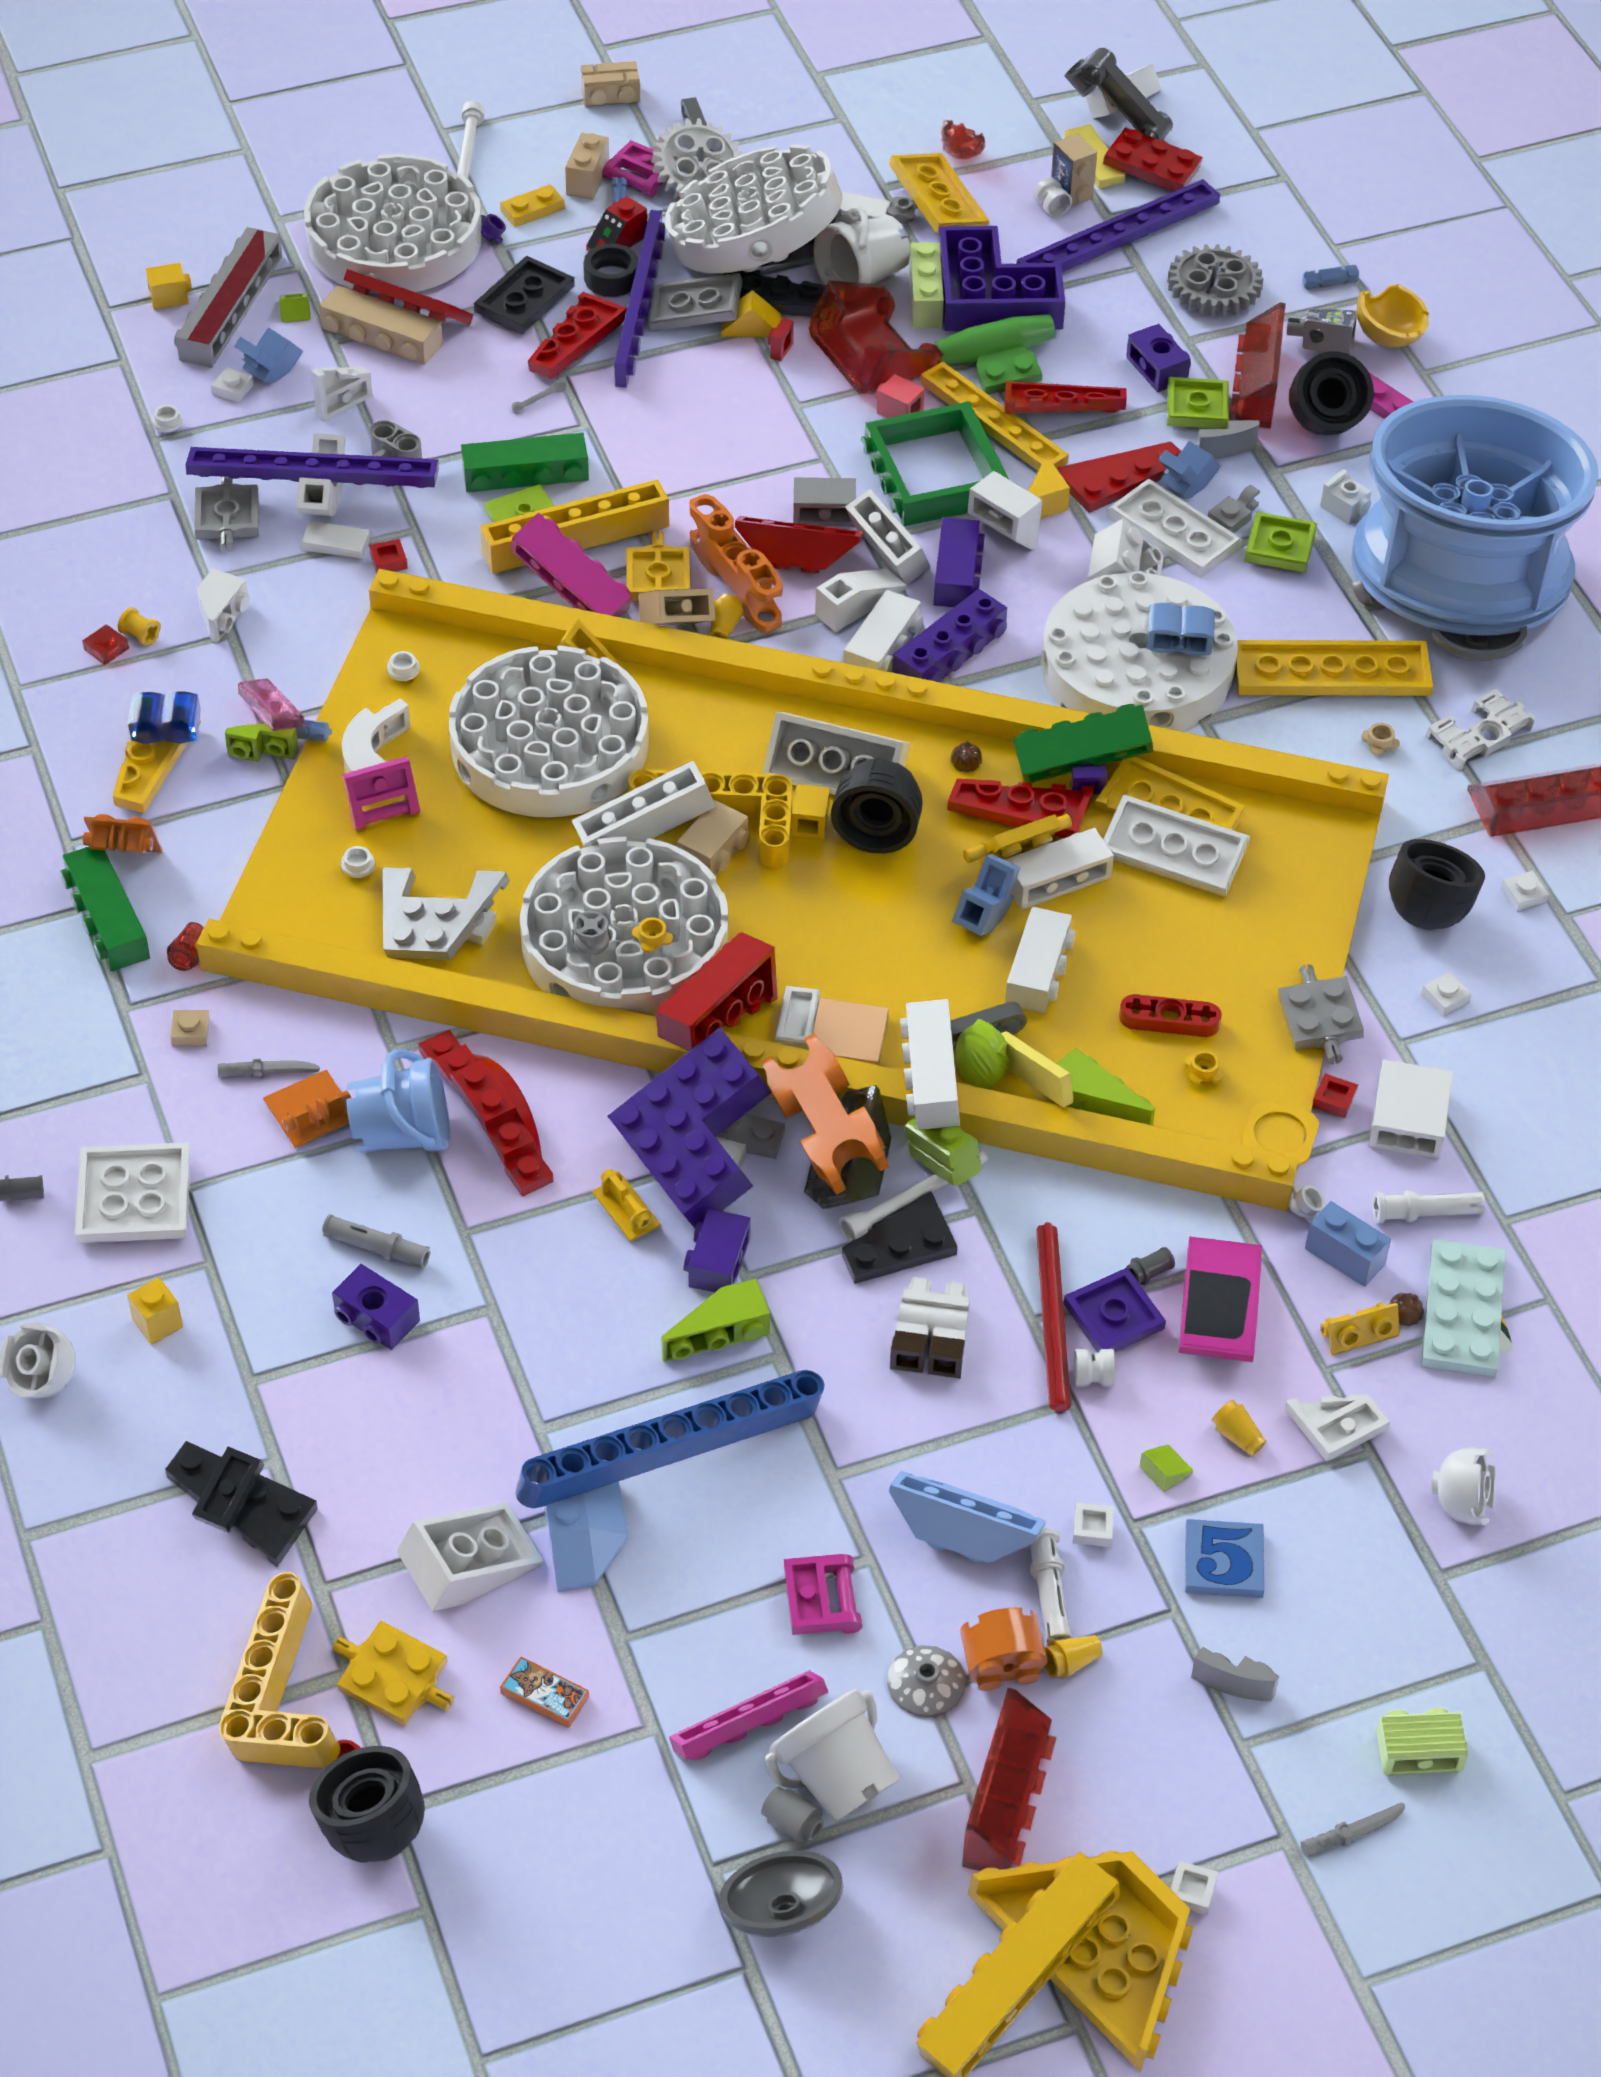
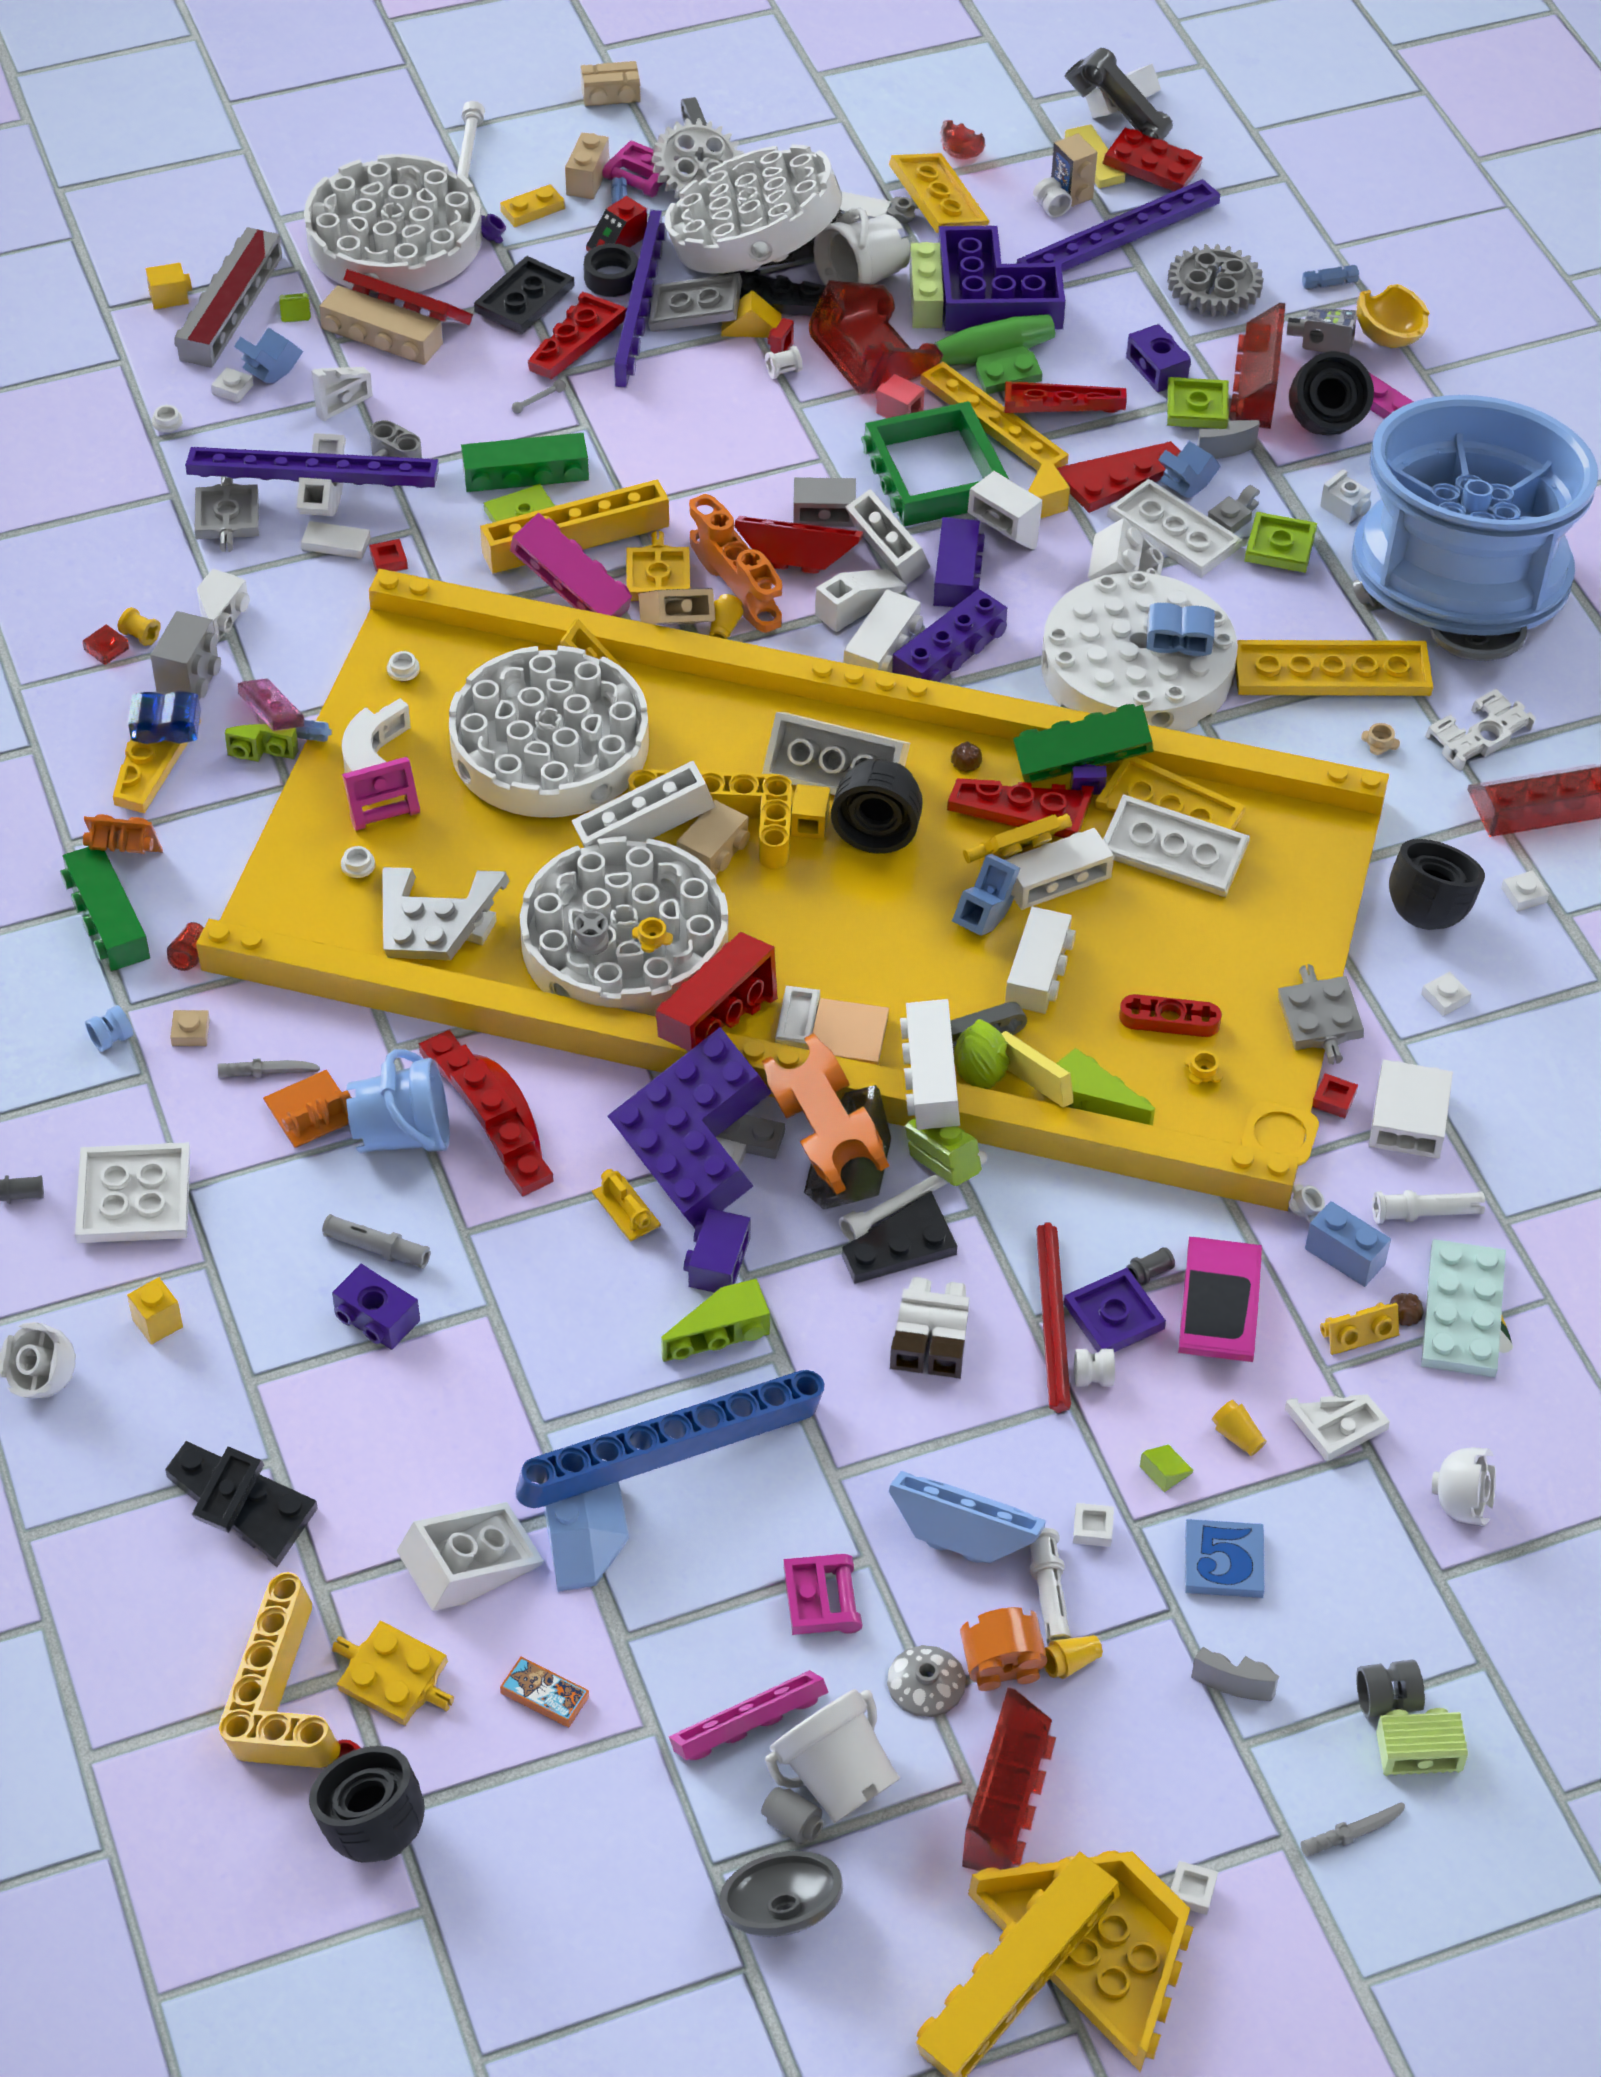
(109, 1028): none -> light blue wheel
(186, 655): none -> light grey brick
(783, 362): none -> white bush
(1377, 1693): none -> dark grey wheel

